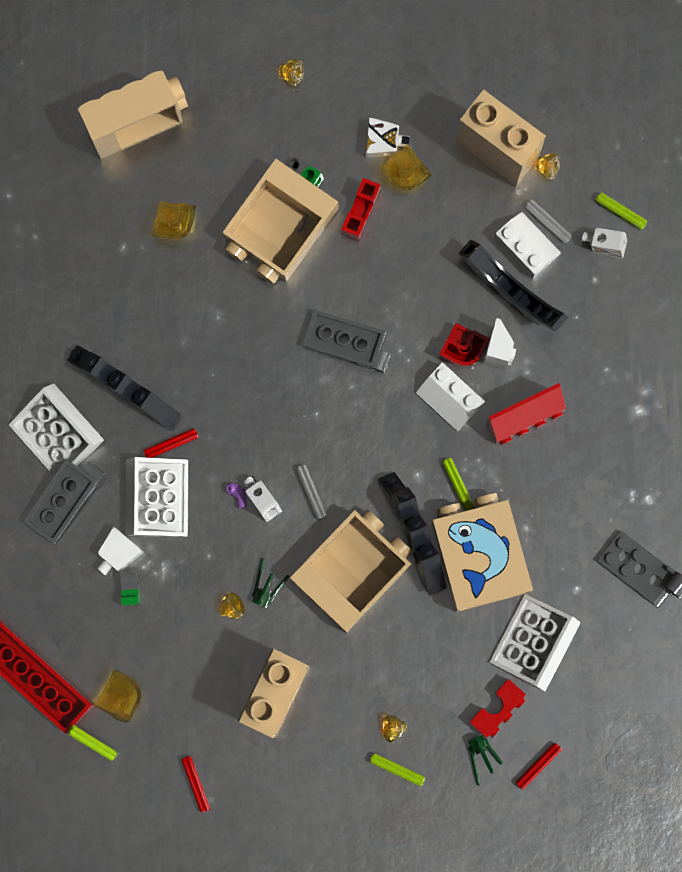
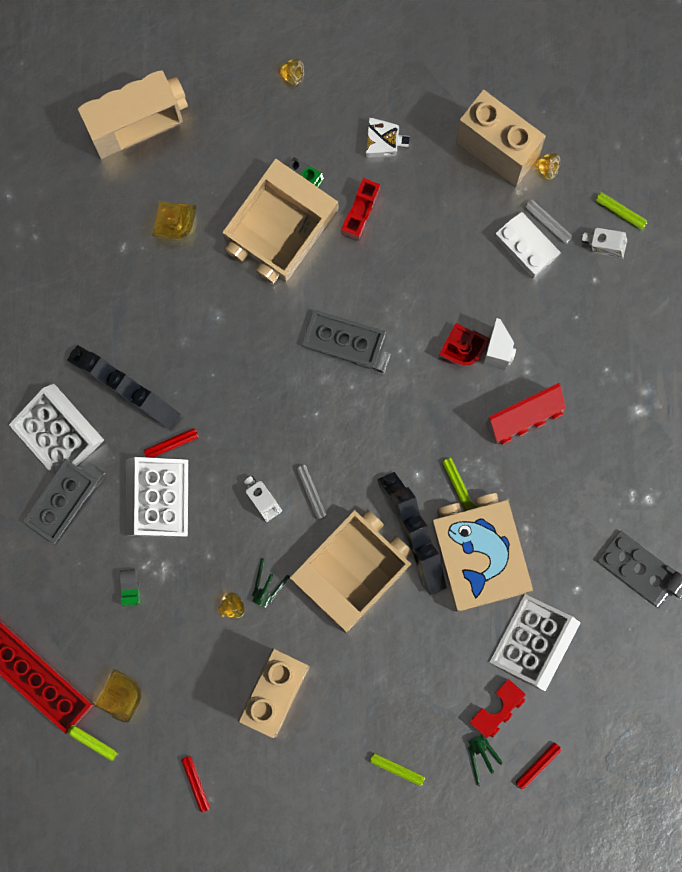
(117, 552): white torso -> none
(238, 492): medium lavender arm -> none
(393, 728): clear yellow brick -> none
(405, 169): clear yellow brick -> none
(450, 397): white slope -> none
(510, 288): black arch -> none

